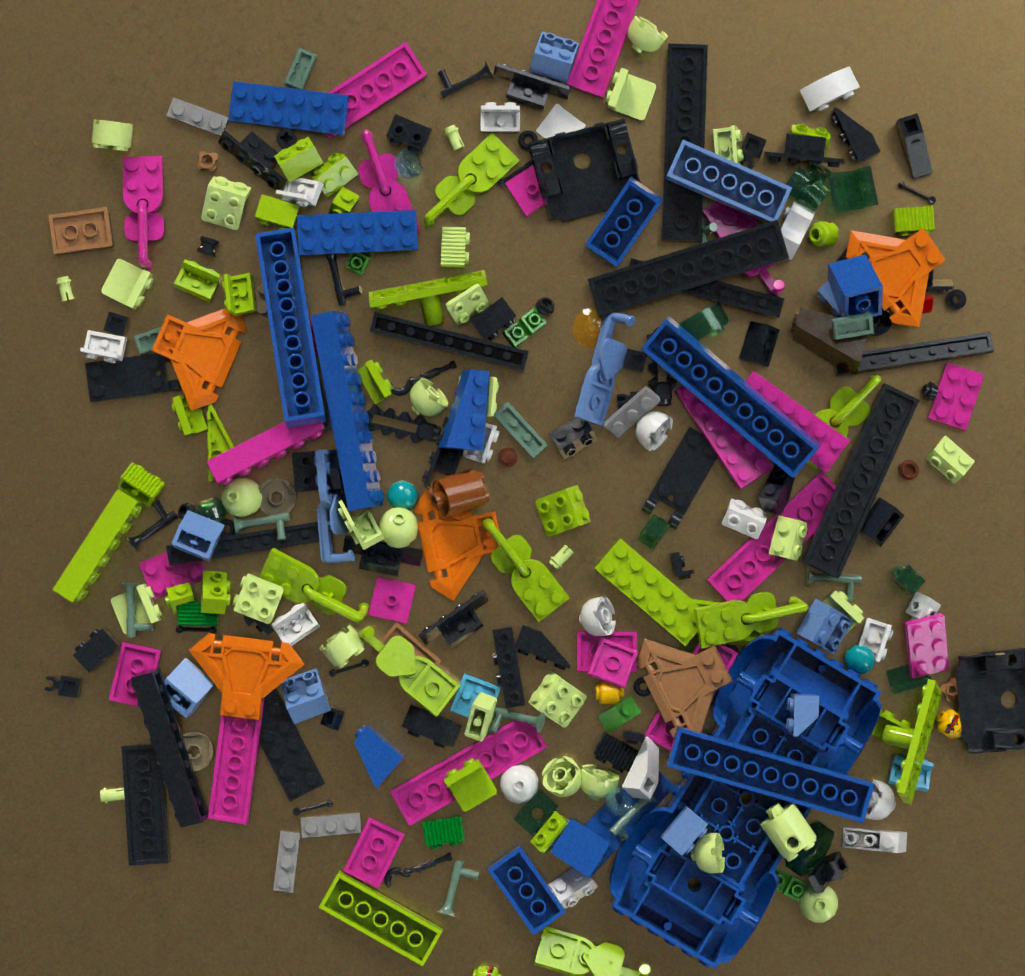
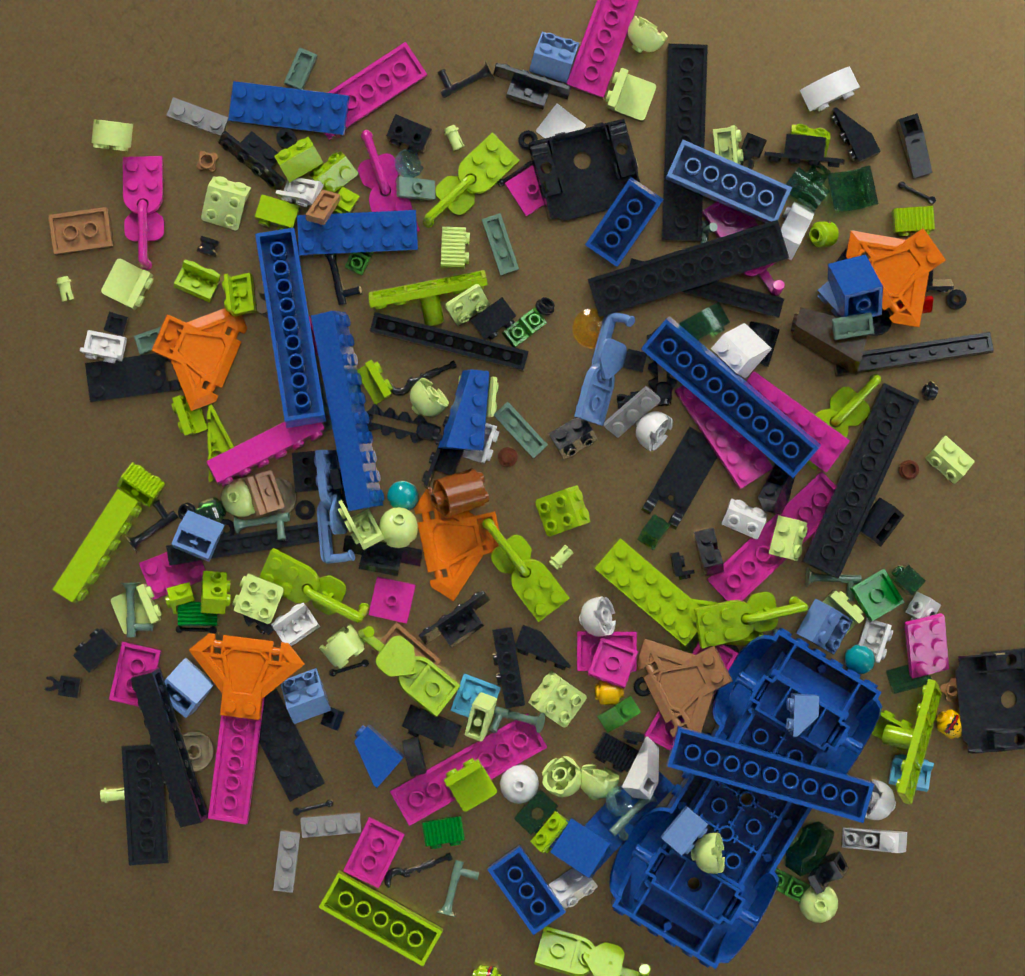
(264, 492): none -> medium nougat plate
(311, 510): none -> black plate
(323, 207): none -> medium nougat plate
(414, 756): none -> black tyre
(415, 188): none -> sand green plate
(500, 118): white bracket -> none
(500, 244): none -> sand green plate
(708, 552): none -> black brick
(741, 349): none -> white slope
(788, 823): yellowish green cylinder -> none
(877, 595): none -> green plate
(956, 396): dark pink plate -> none

